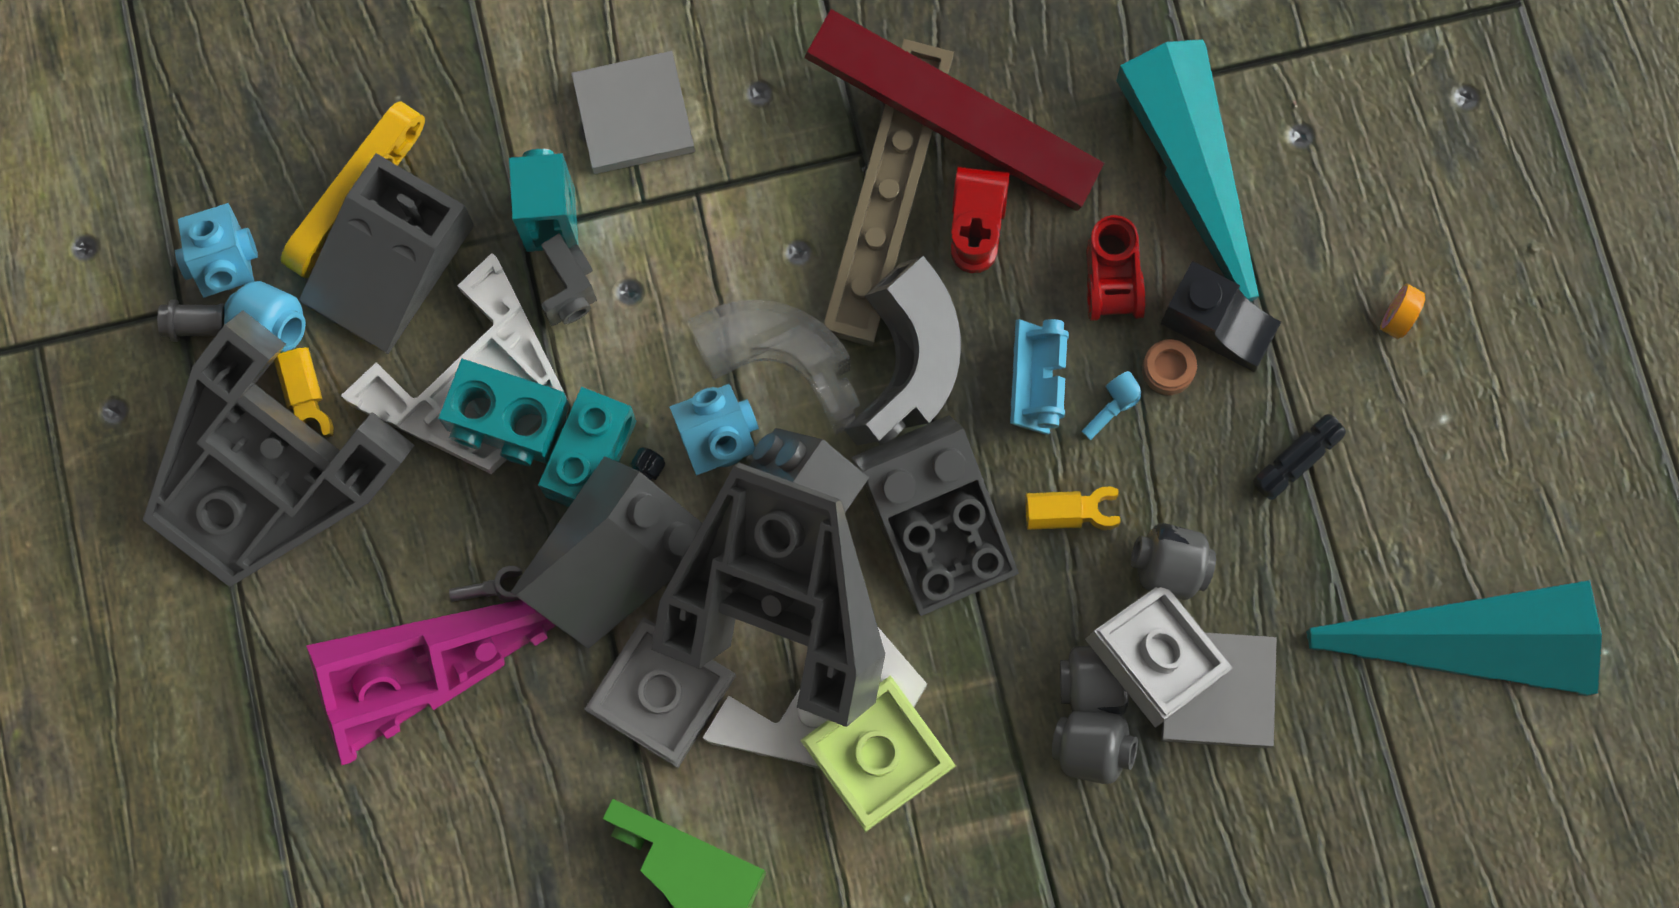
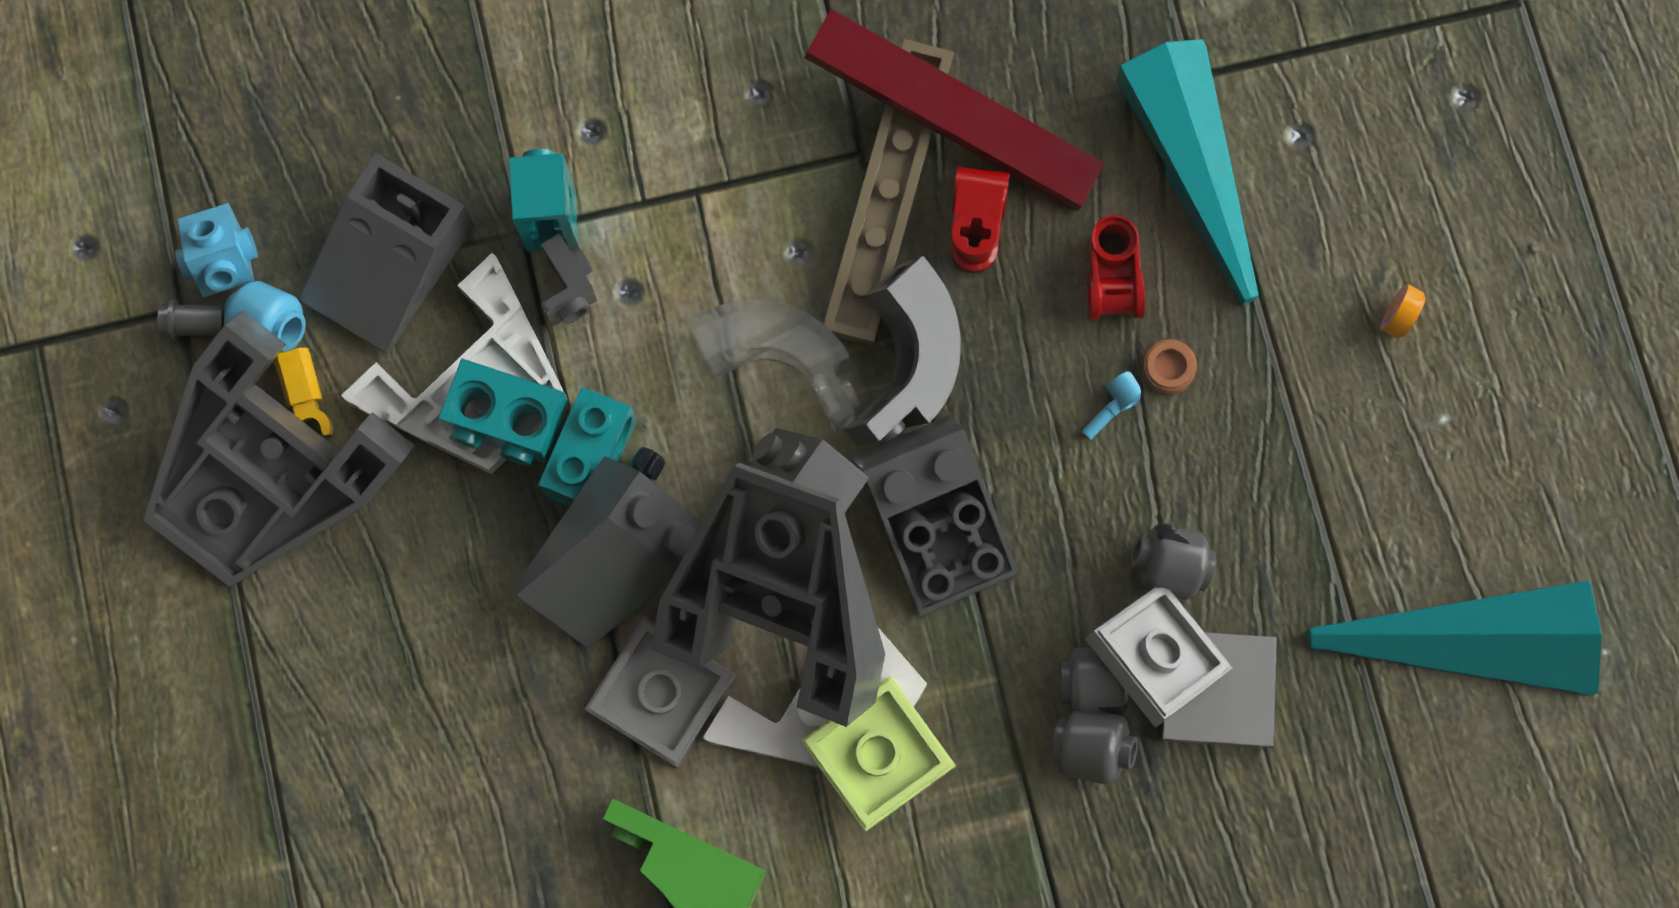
(390, 139): yellow beam -> none
(393, 673): dark pink wedge -> none
(487, 588): flat silver hand -> none
(633, 112): light grey tile -> none
(715, 428): medium azure brick -> none
(1036, 394): medium azure hinge -> none
(1069, 509): yellow bar -> none
(1220, 317): black arch -> none
(1299, 456): black axle -> none

